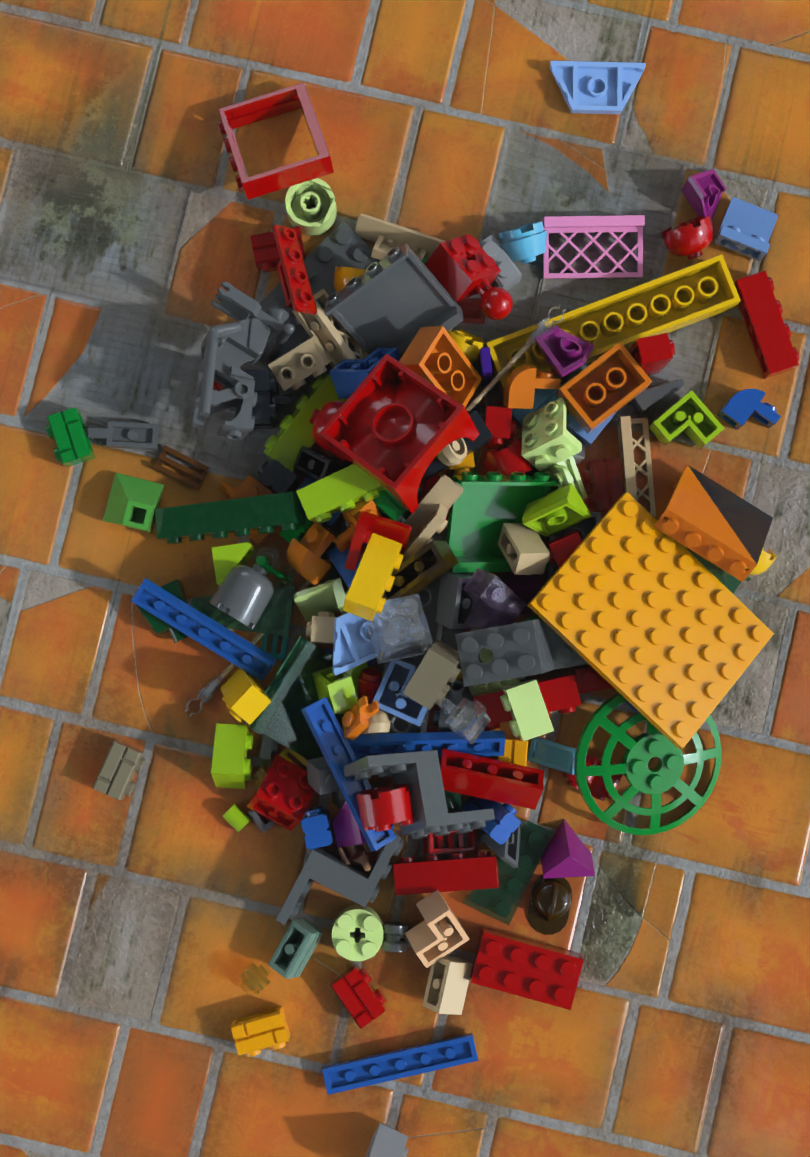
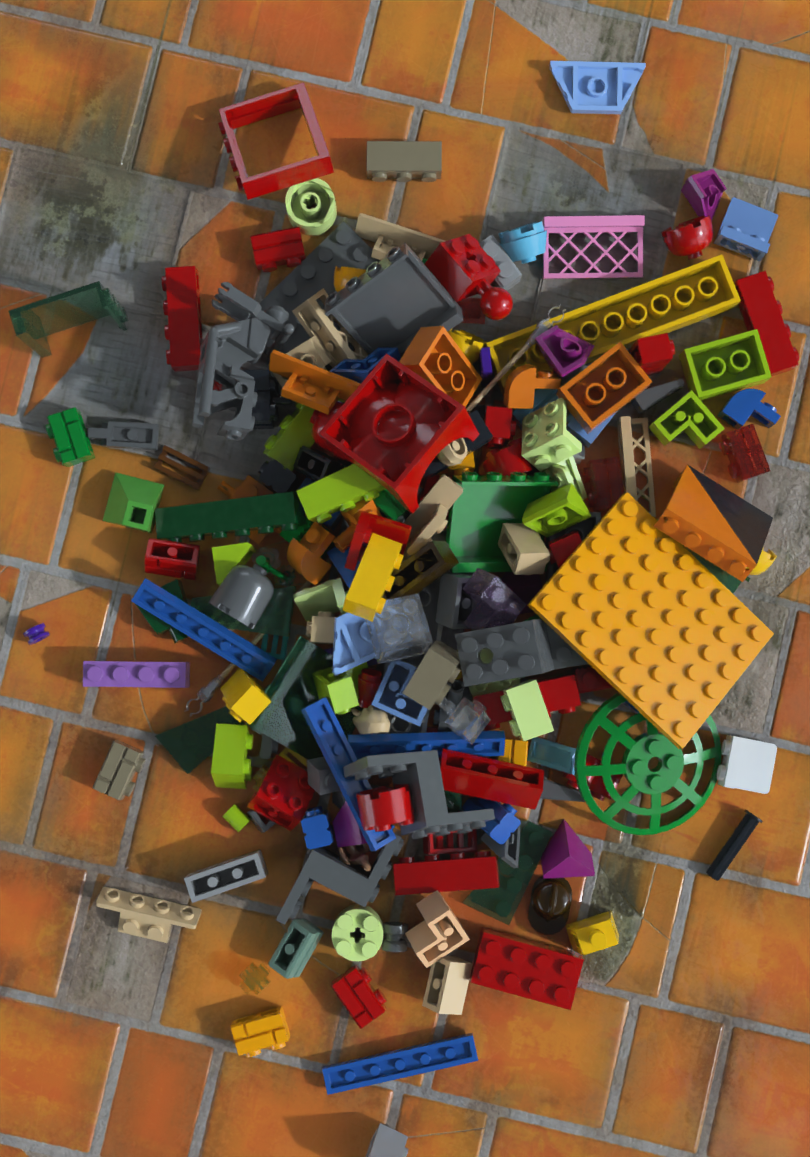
(36, 634): none -> dark purple bush
(63, 312): none -> clear green panel
(136, 674): none -> medium lavender arch
(147, 915): none -> tan bracket
(172, 558): none -> red brick
(184, 317): none -> red brick
(194, 740): none -> clear green wing
(226, 876): none -> light grey brick
(293, 271): red bracket -> none
(310, 383): none -> orange bracket
(356, 719): orange plate -> none
(404, 160): none -> dark tan brick
(556, 791): none -> dark grey slope
(593, 933): none -> yellow torso
(725, 365): none -> lime brick
(733, 845): none -> black axle
(744, 453): none -> clear red brick
(746, 764): none -> white bracket

